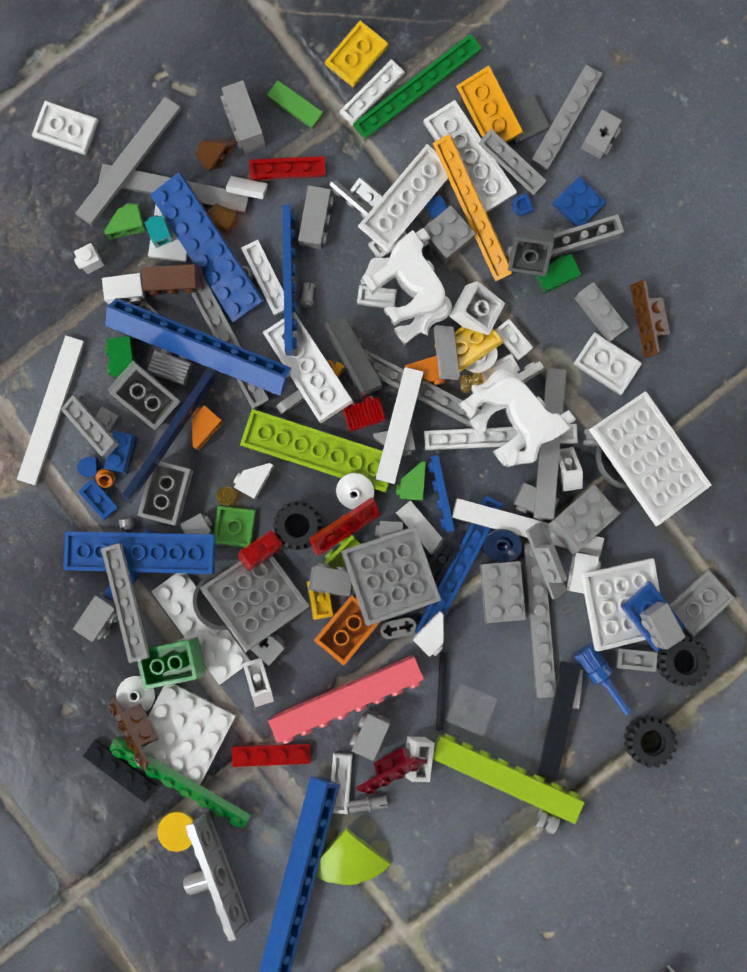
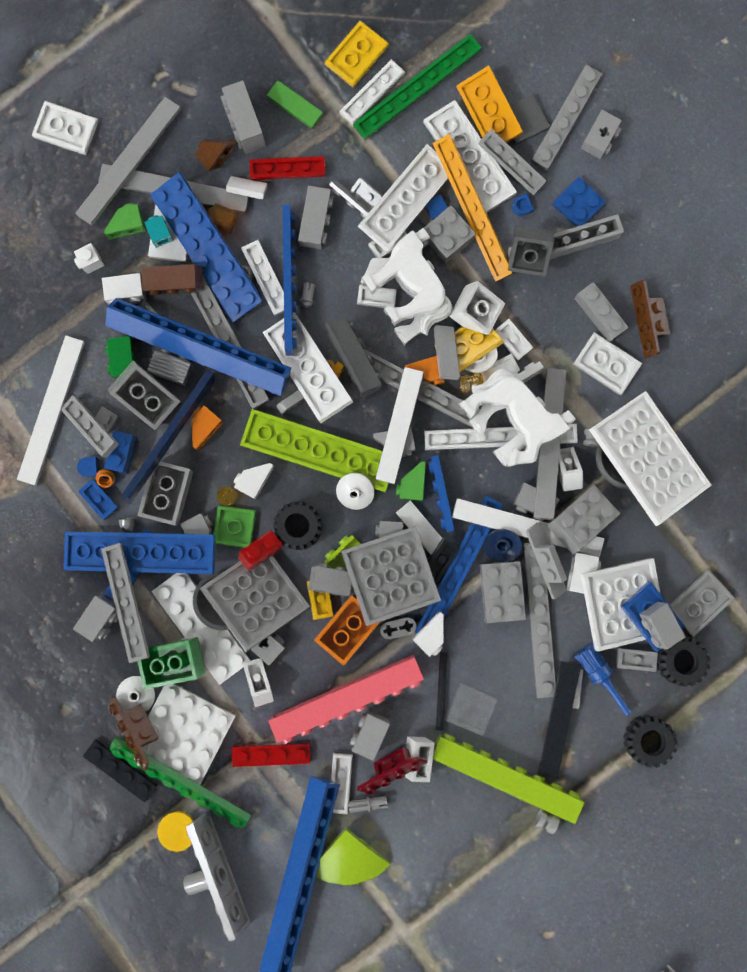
(344, 526): red plate -> none
(364, 413): red brick -> none
(559, 273): green brick -> none

